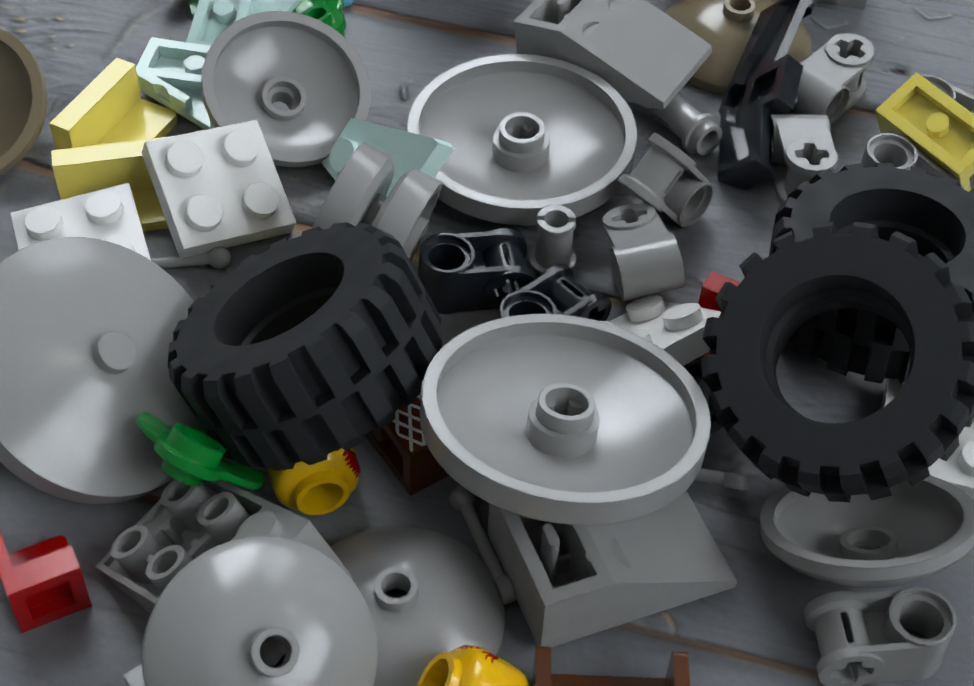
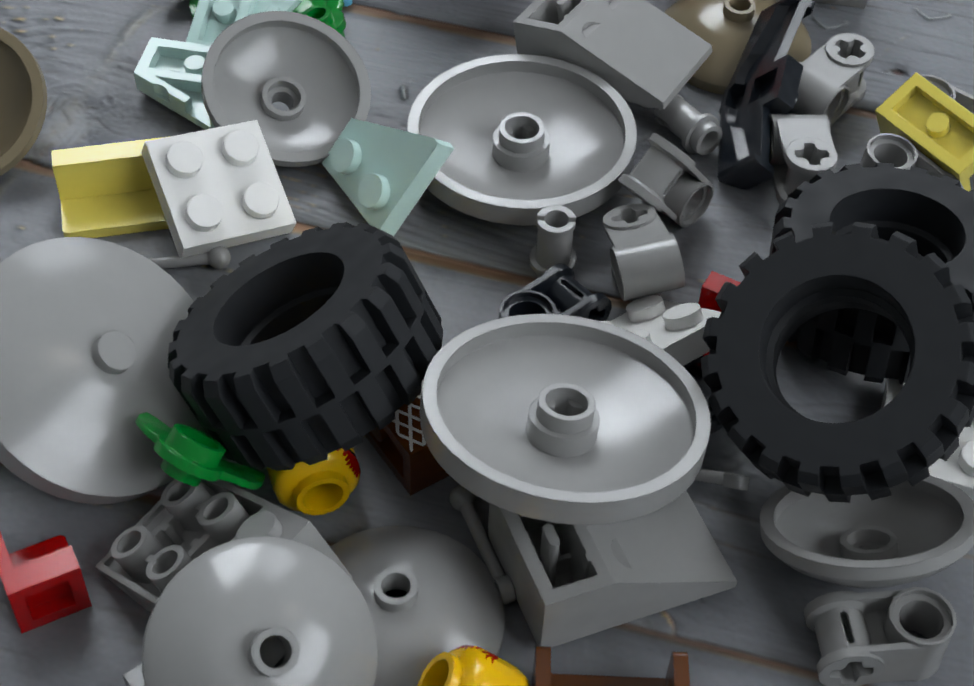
(100, 214): white plate -> none
(111, 112): light yellow panel -> none
(361, 198): light grey wheel -> none
(471, 269): black piece -> none

